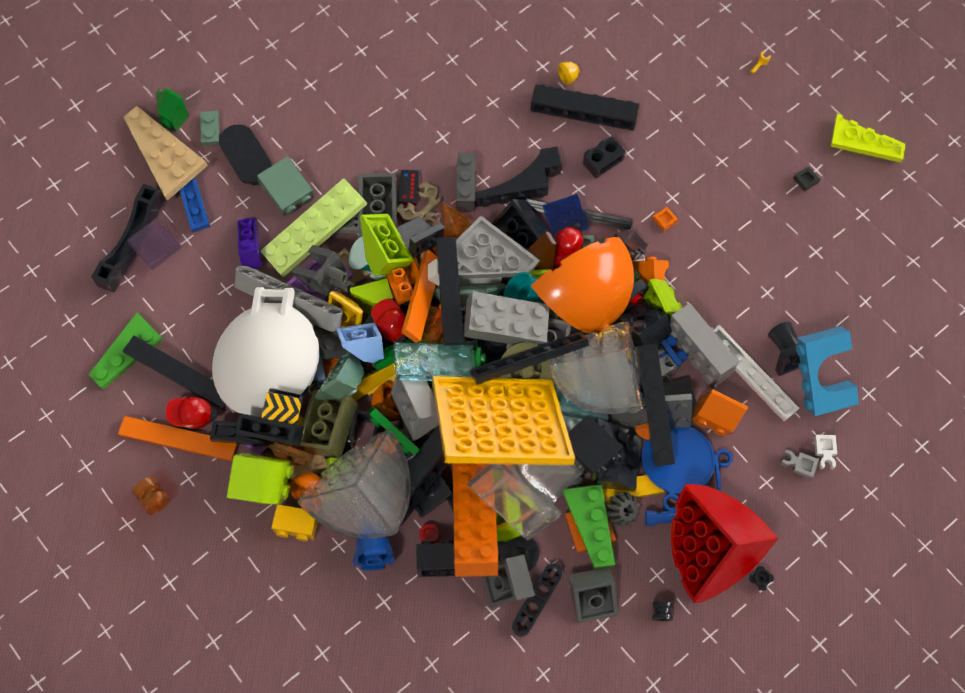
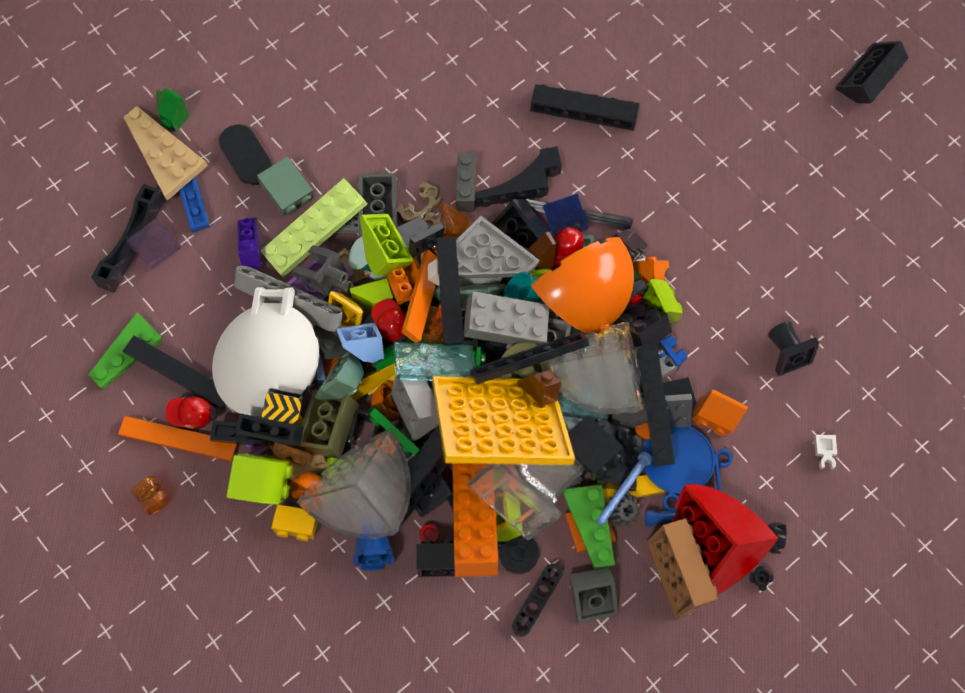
(209, 128): sand green plate -> none
(408, 187): black tile -> none
(511, 583): dark grey slope -> none
(541, 387): none -> reddish brown slope
(568, 72): yellow cone -> none
(606, 159): black brick -> none
(644, 459): none -> medium blue bar
(662, 611): black wheel -> none
(665, 219): orange tile -> none
(681, 568): none -> medium nougat slope
(702, 346): light grey brick -> none
(758, 379): white tile -> none
(761, 61): yellow hand -> none
(780, 531): none -> black hair
(803, 464): light grey plate -> none
(806, 179): pearl dark grey plate -> none
(812, 352): dark azure arch -> none
(854, 138): neon yellow wing -> none
(873, 71): none -> black slope

